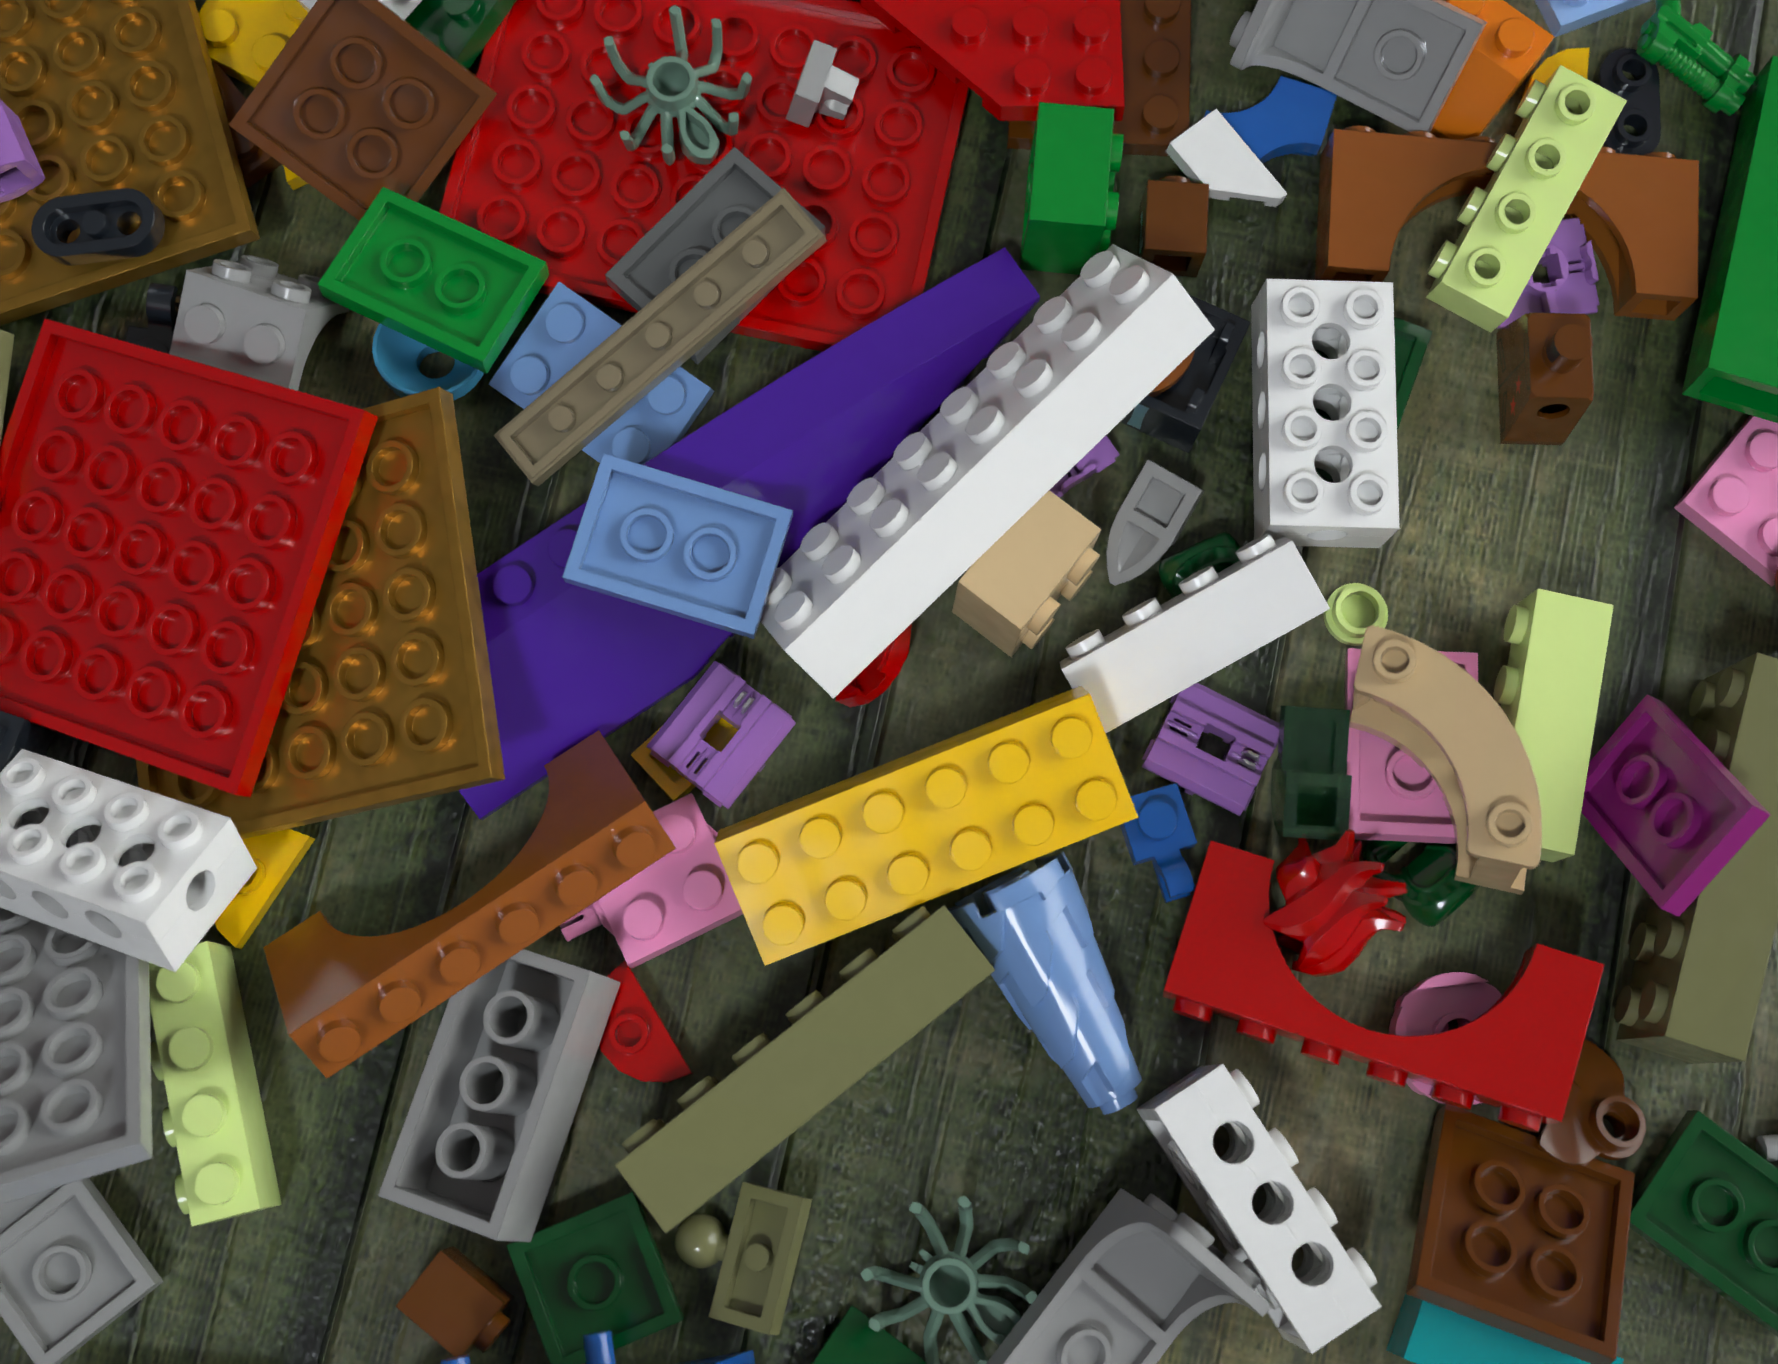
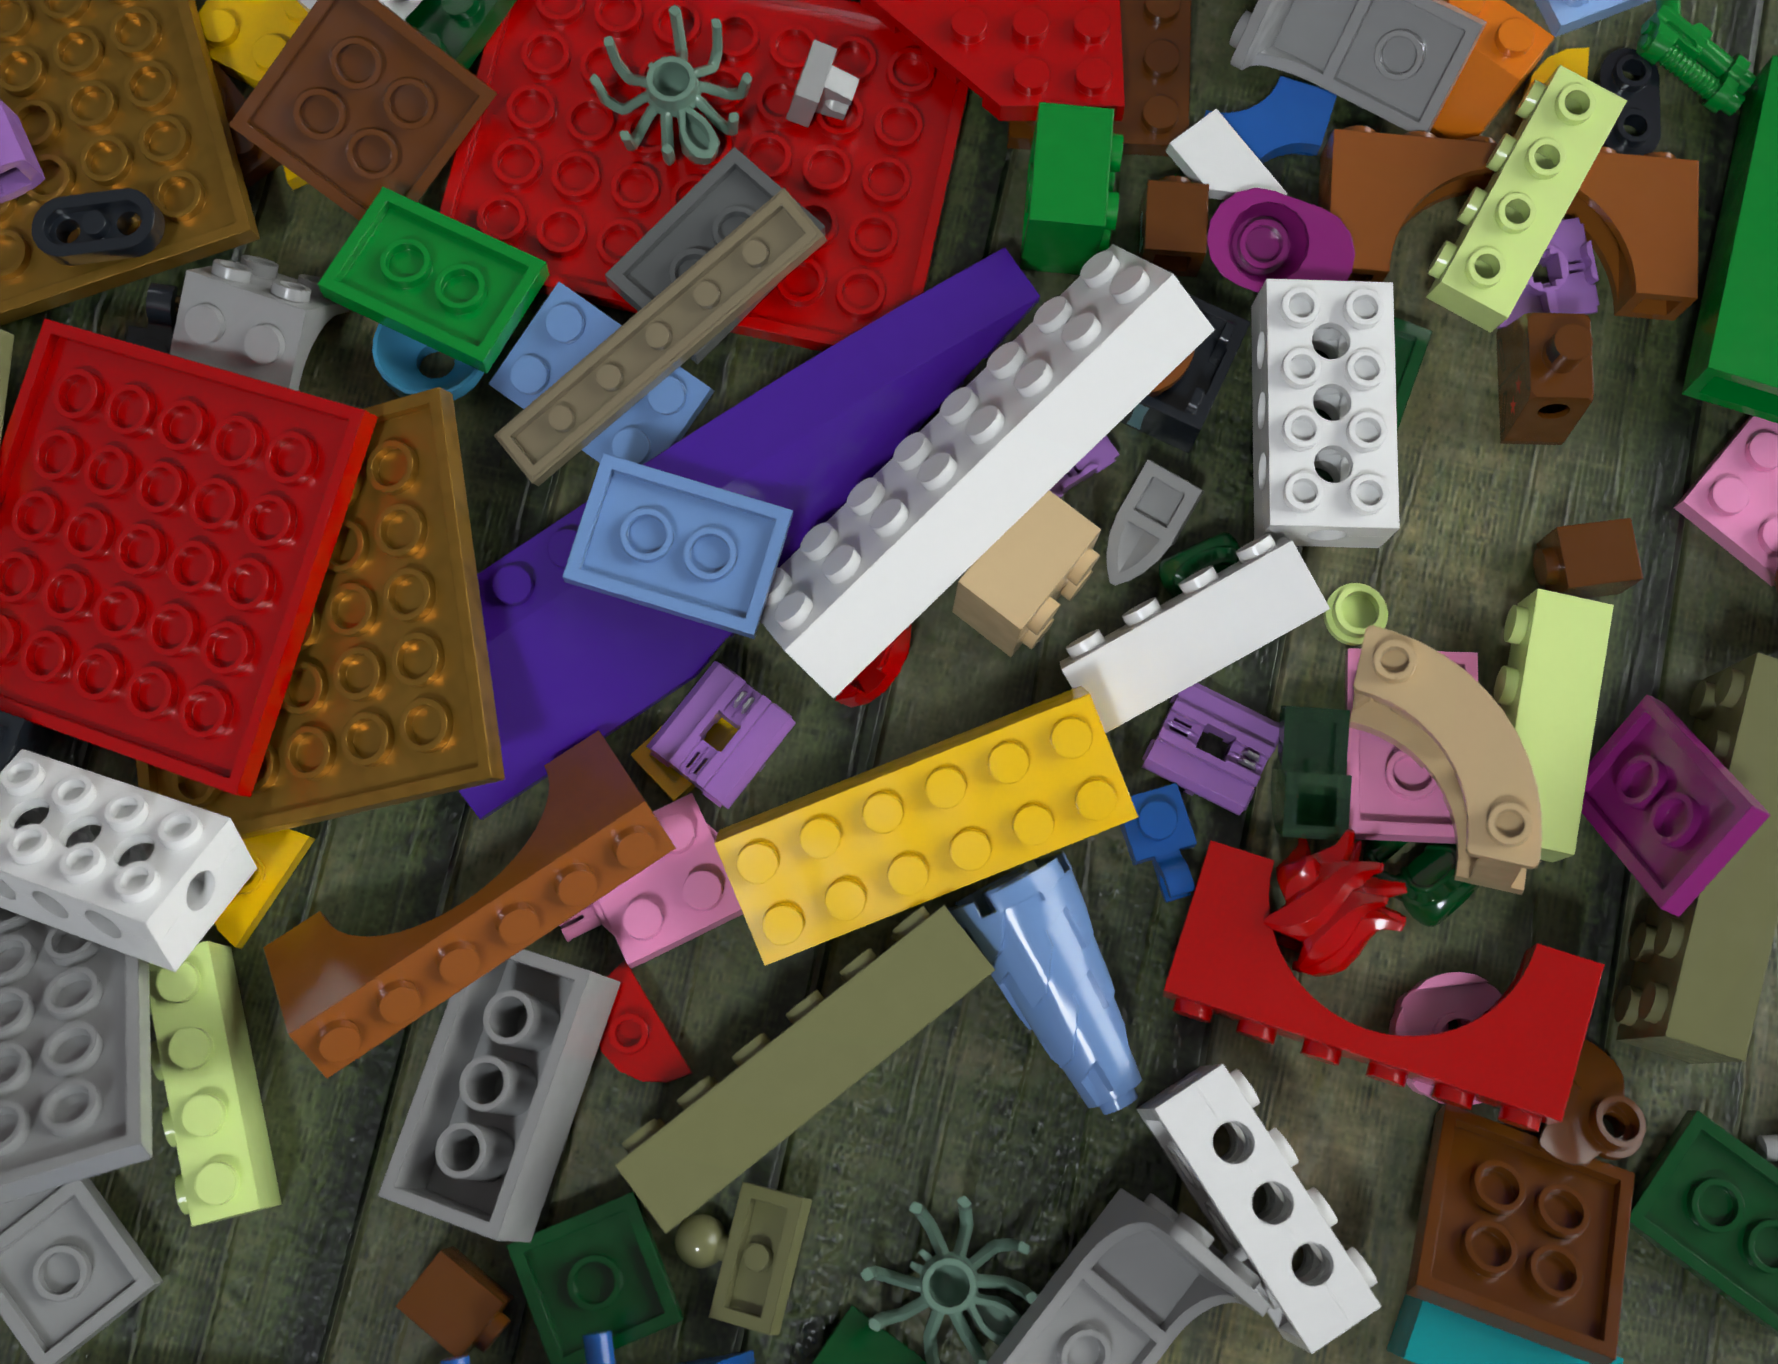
(1277, 237): none -> magenta piece
(1589, 559): none -> reddish brown brick

